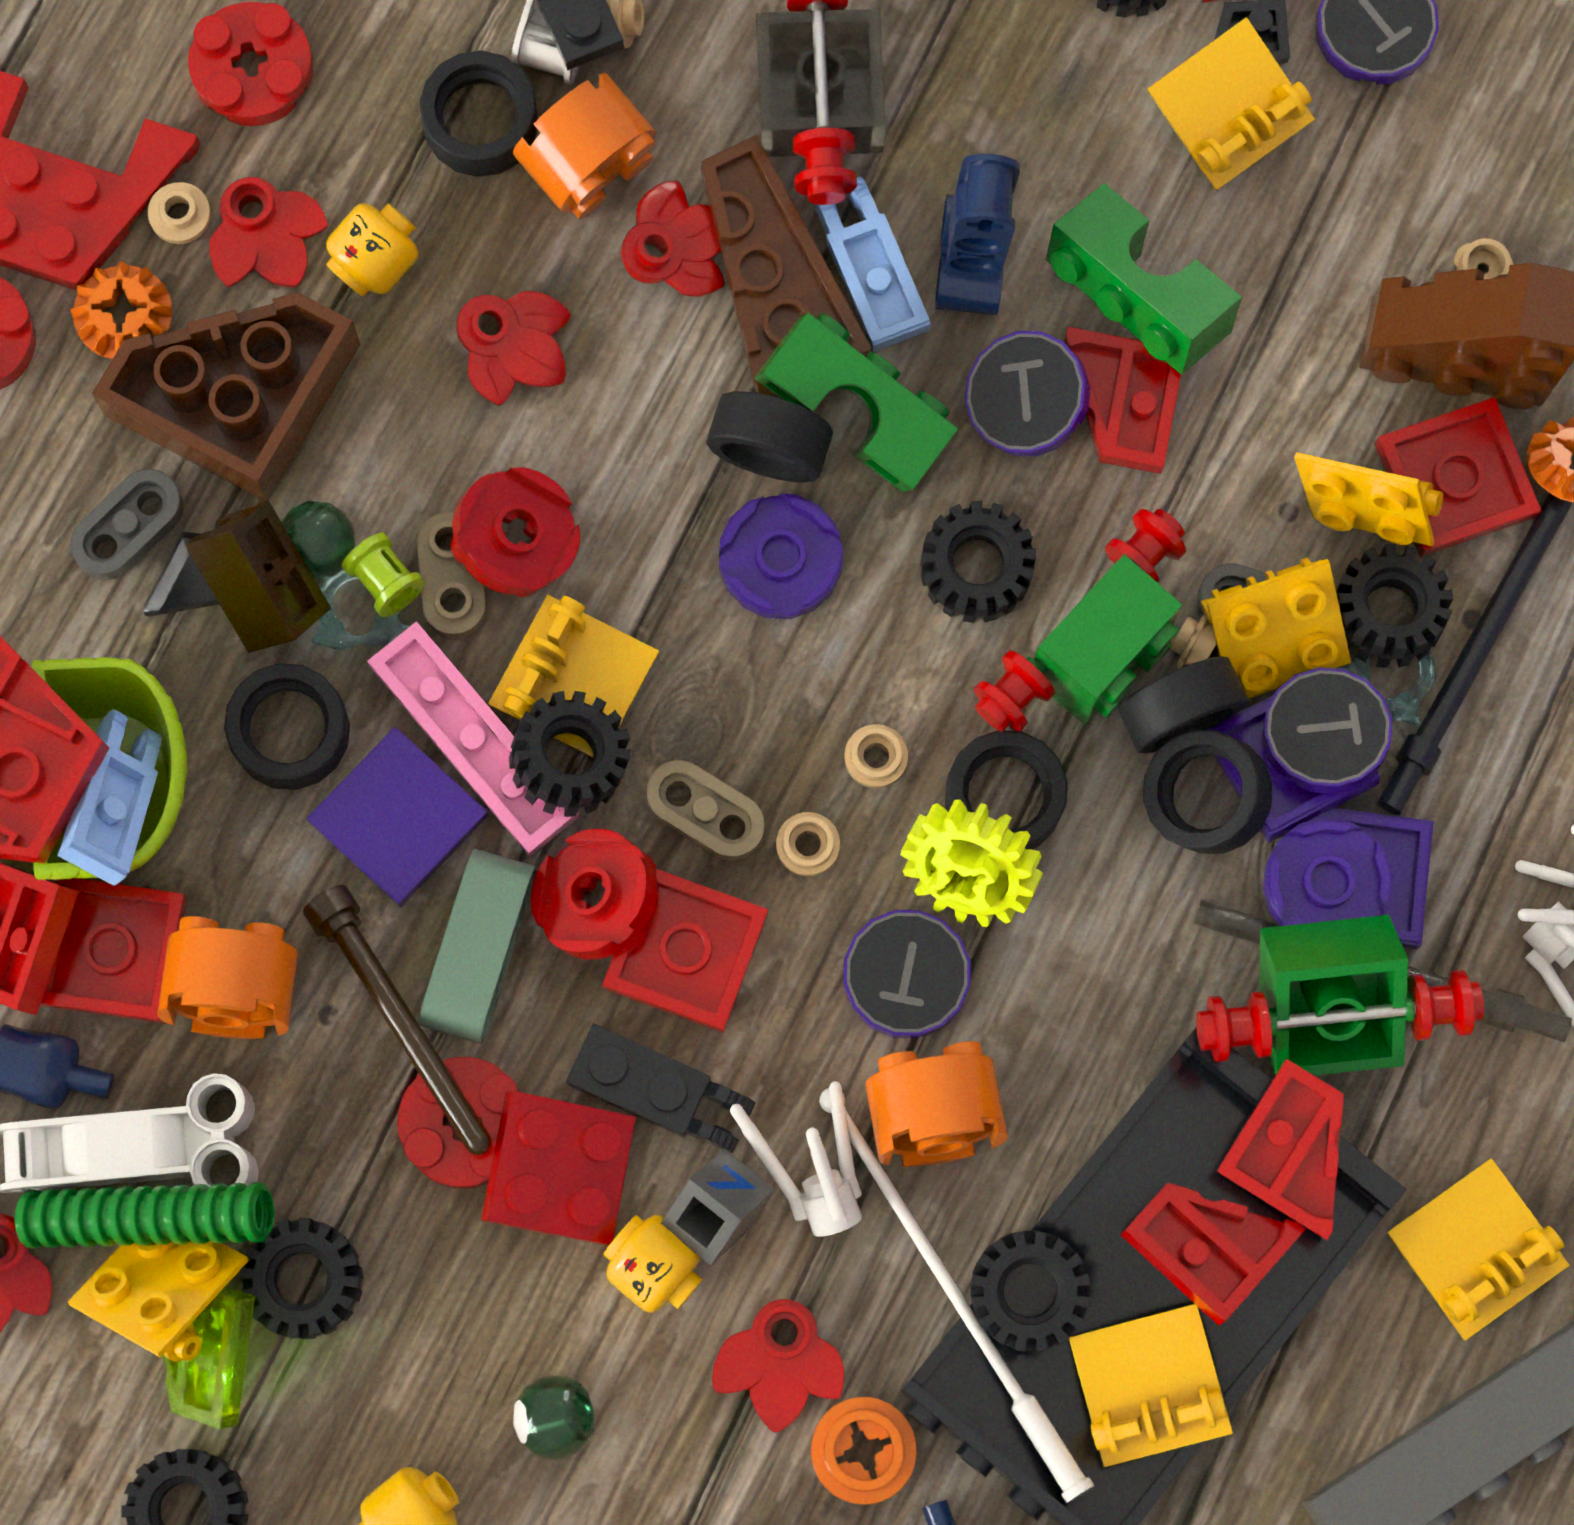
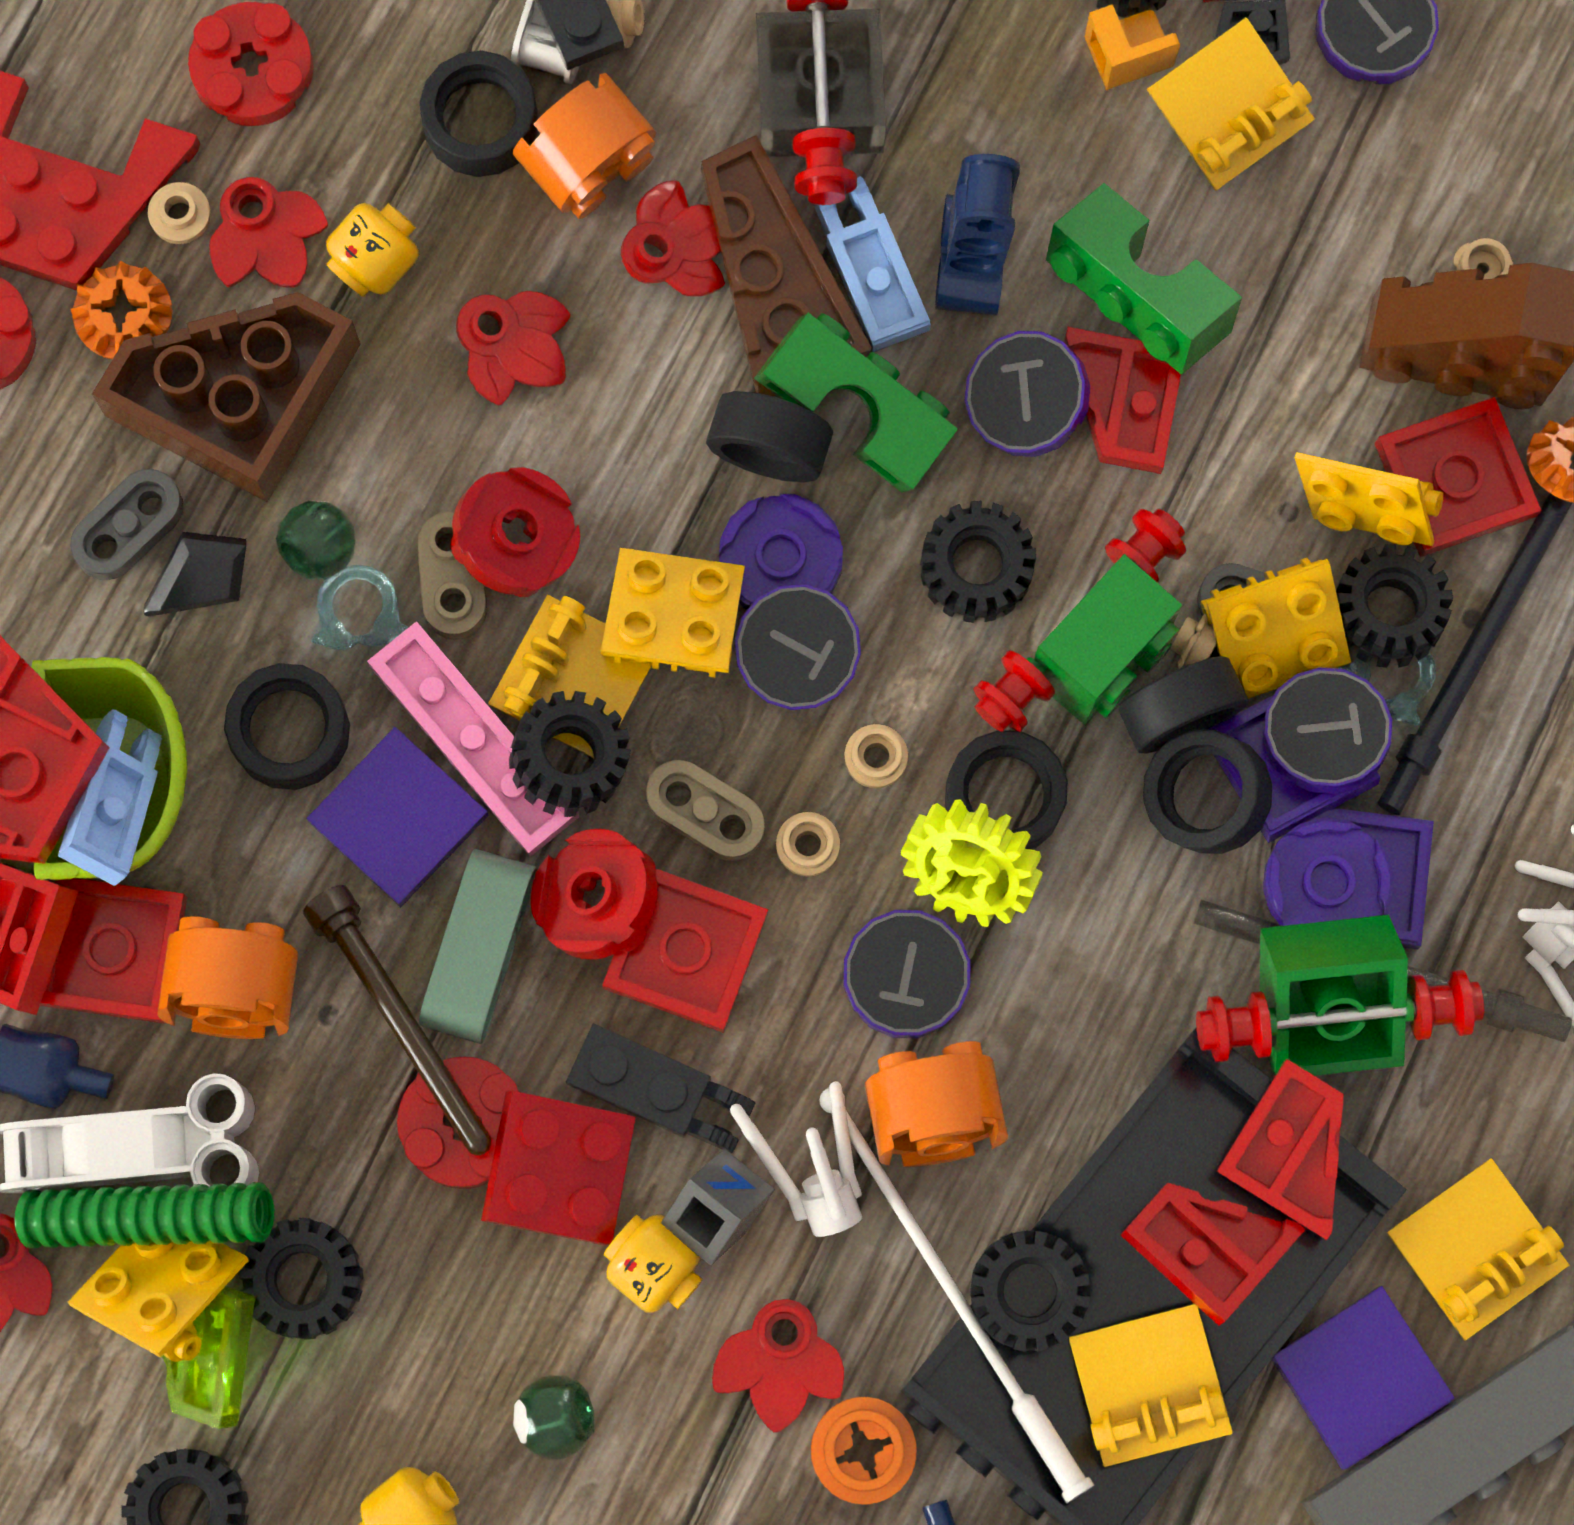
(258, 577): dark brown hinge -> none
(383, 574): lime bush -> none
(672, 611): none -> yellow hinge
(797, 646): none -> black tile
(1128, 46): none -> light orange panel
(1362, 1378): none -> dark purple tile

